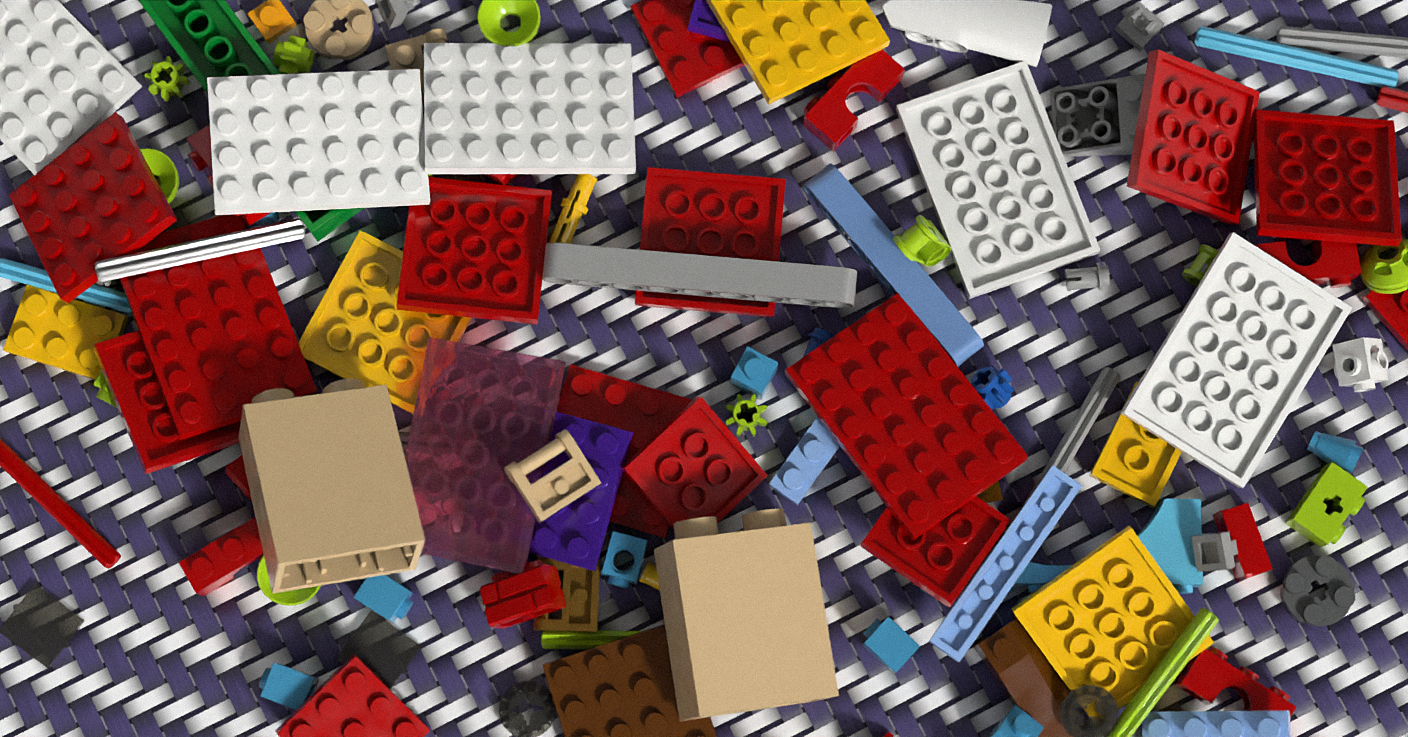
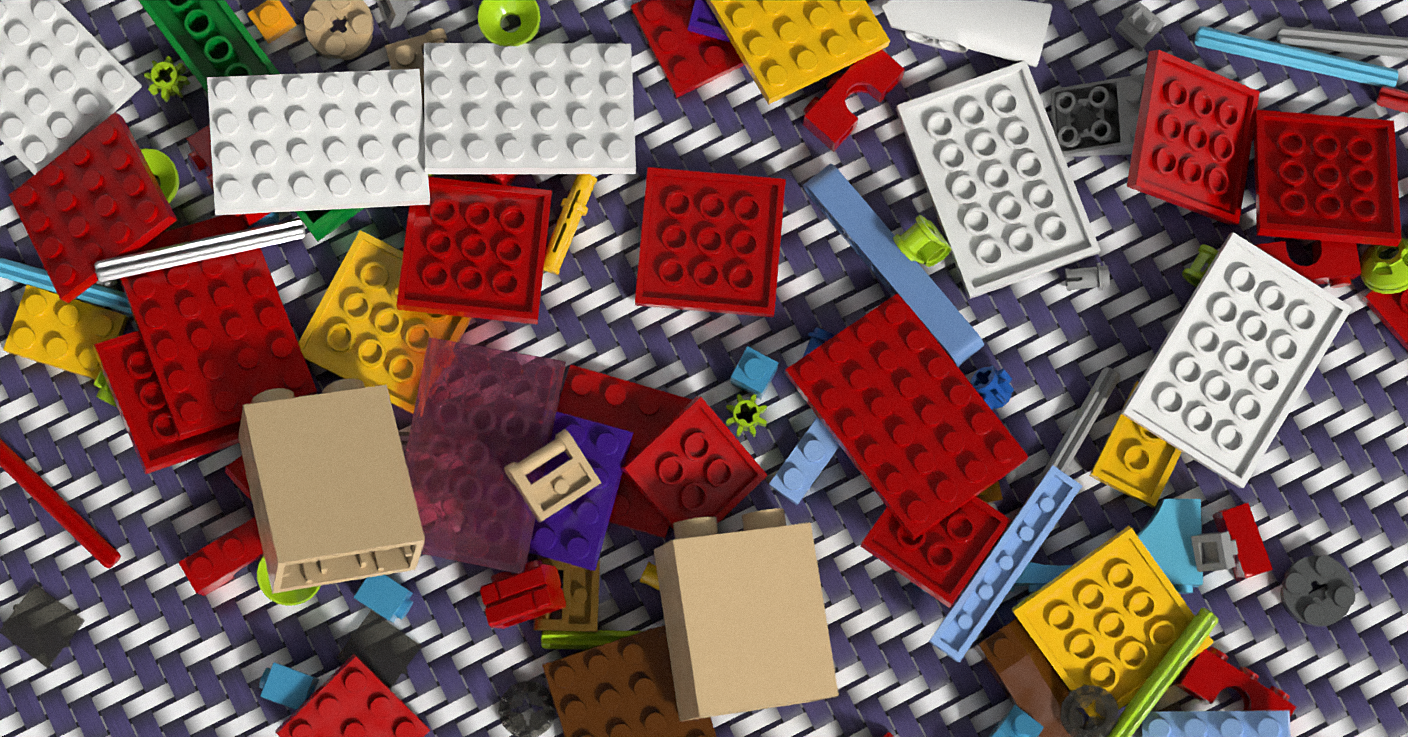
(293, 56): lime gear -> none
(624, 543): dark azure brick -> none
(700, 275): light grey beam -> none
(889, 644): dark azure brick -> none
(1310, 515): lime brick -> none
(1336, 450): dark azure cone -> none
(1360, 363): white brick -> none

